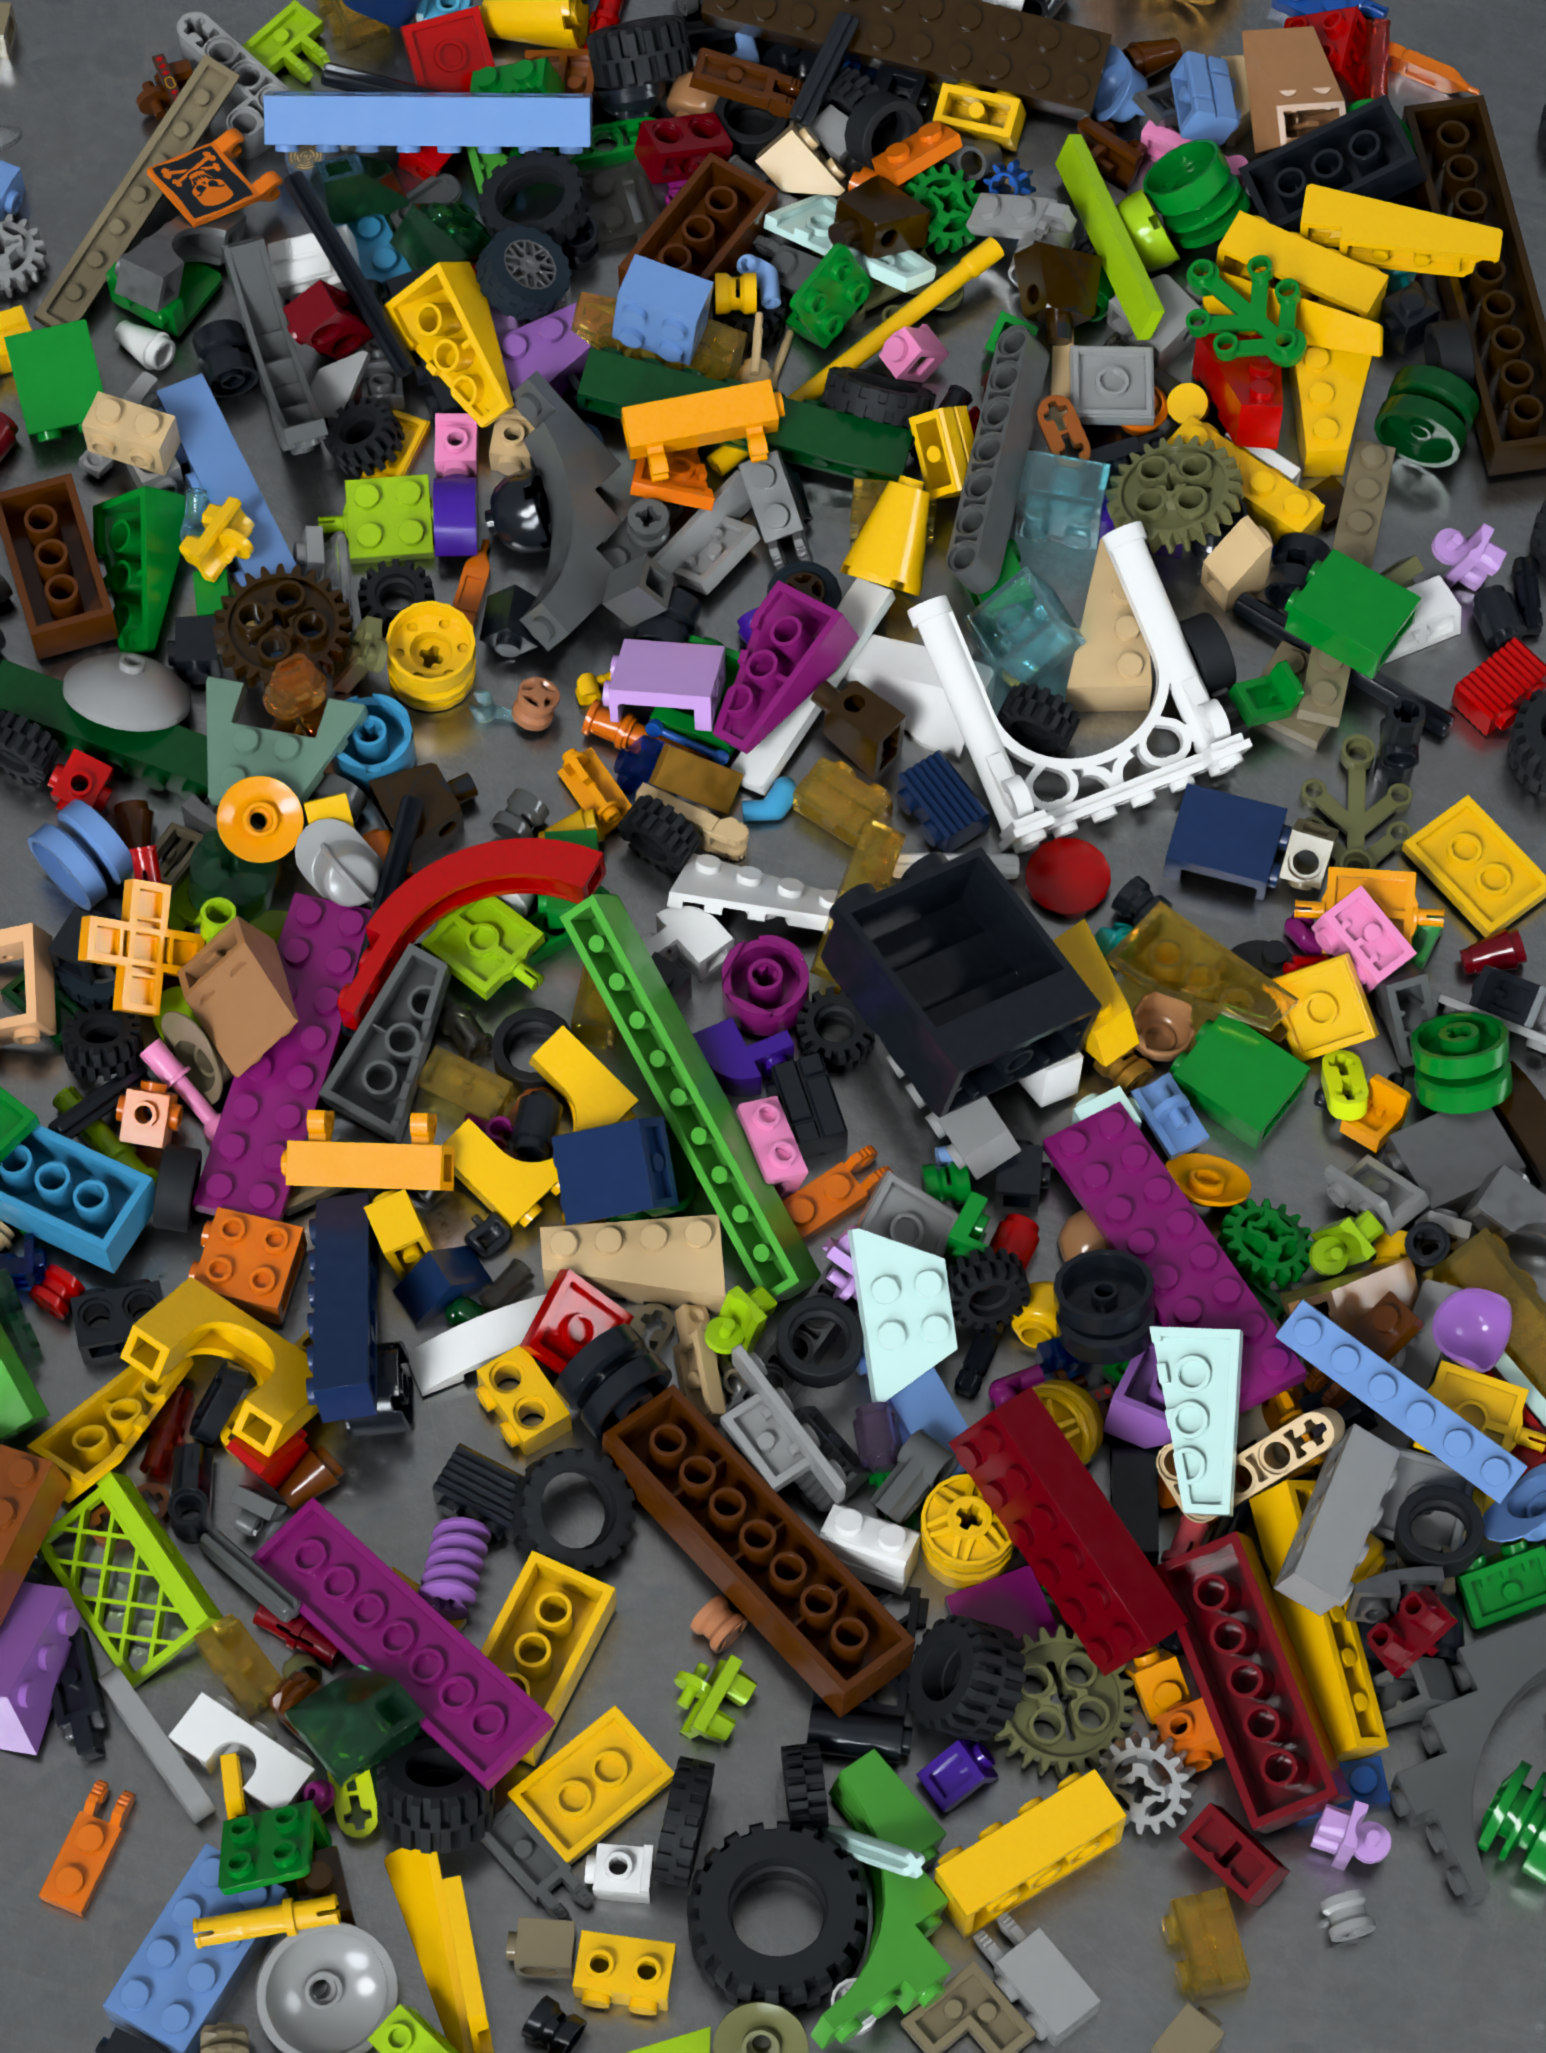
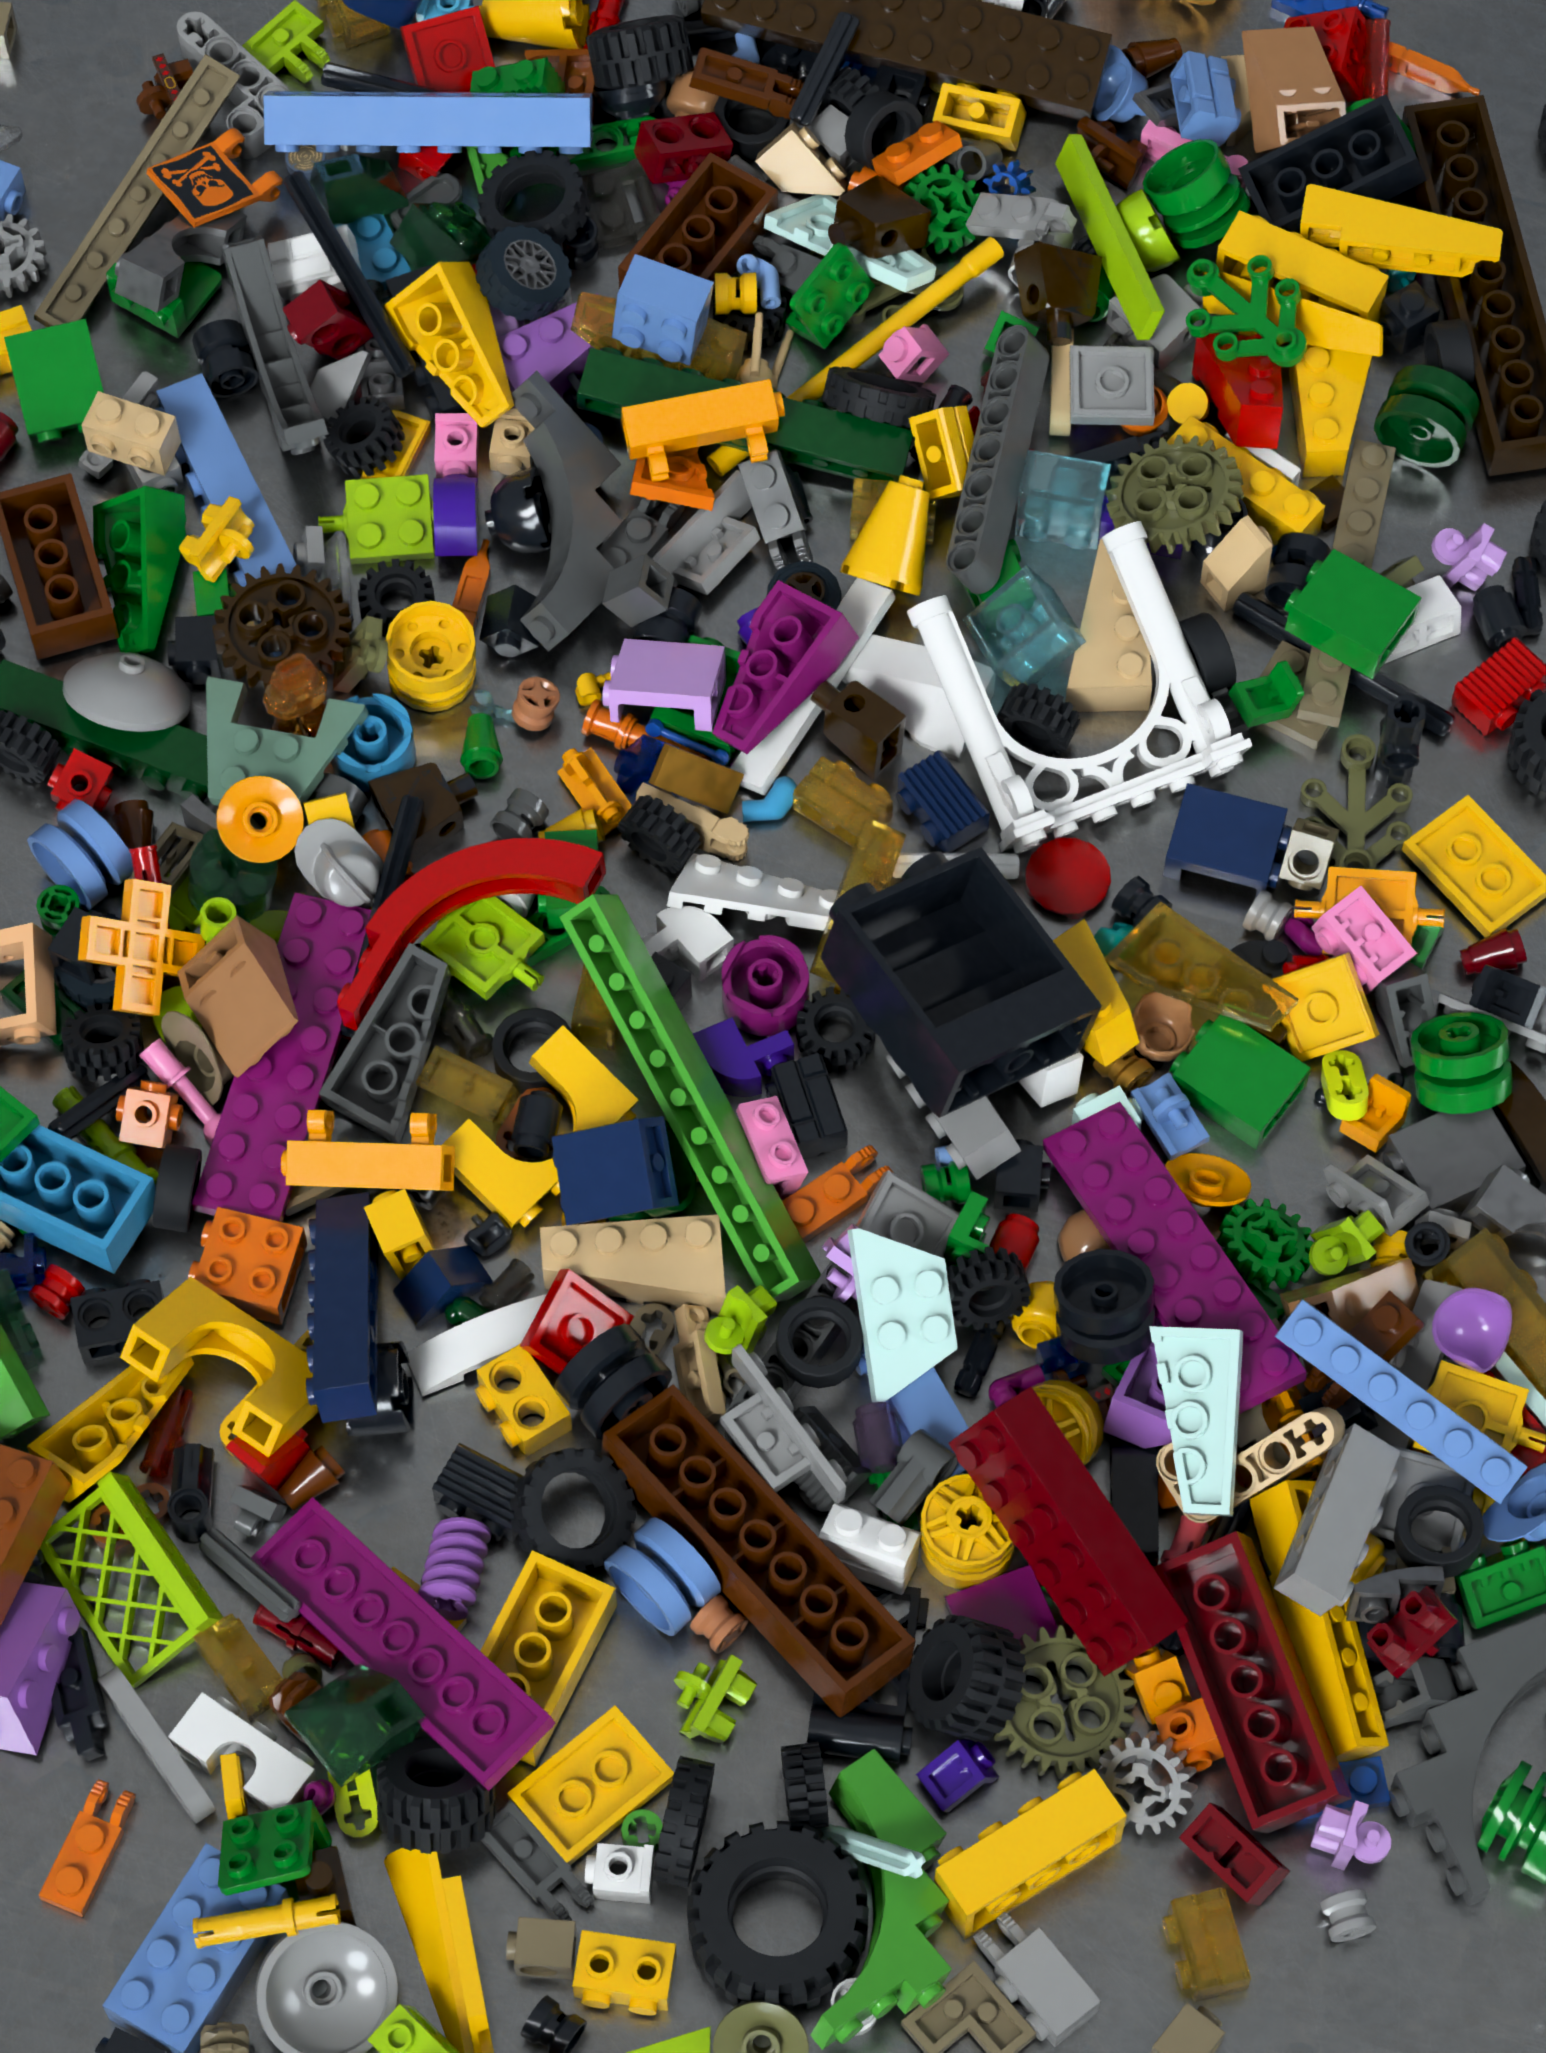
(53, 899): none -> green wheel
(147, 345): white cone -> none
(194, 507): clear light blue arm -> none
(218, 1402): black beam -> none
(481, 747): none -> green cone
(492, 1127): magenta hand -> none
(638, 1816): none -> bright green bush
(654, 533): dark grey wheel -> none
(662, 1576): none -> medium blue wheel
(1071, 422): dark orange beam -> none
(1268, 916): none -> light grey wheel

